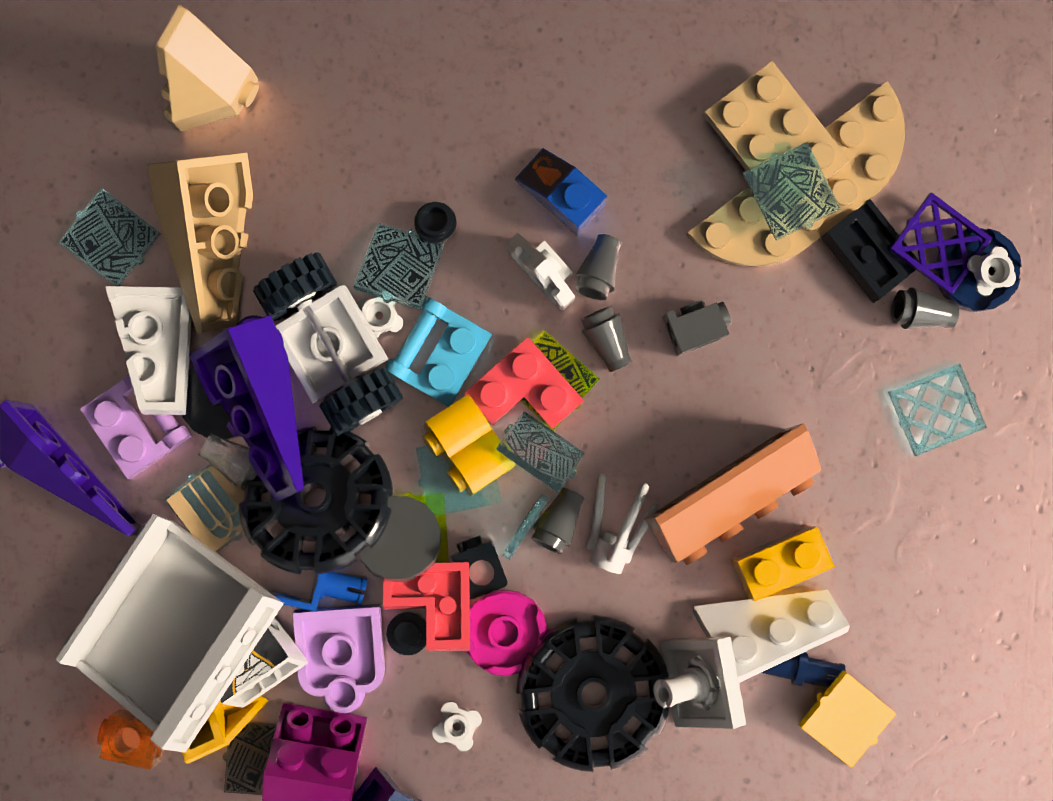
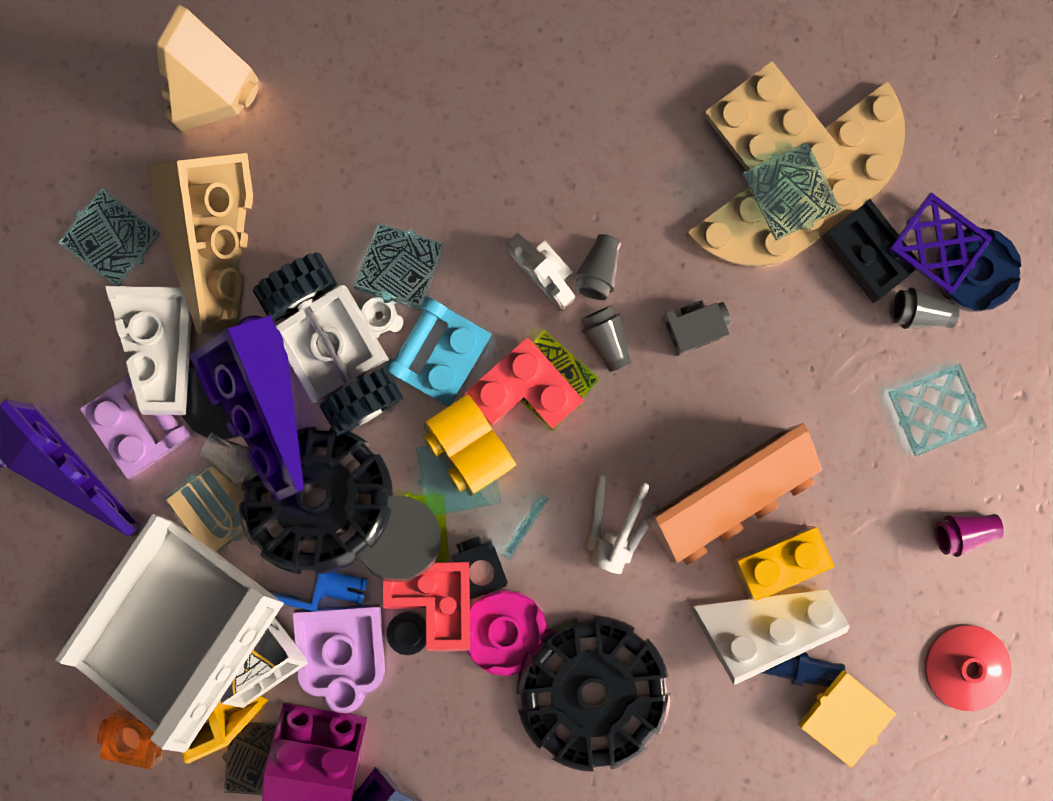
(435, 222): black plate -> none
(451, 714): white plate -> none
(540, 451): clear light blue piece -> none
(558, 522): dark grey cone -> none
(562, 190): blue slope -> none
(701, 683): white plate -> none
(948, 662): none -> coral dish
(967, 532): none -> magenta cone
(1003, 267): white plate -> none

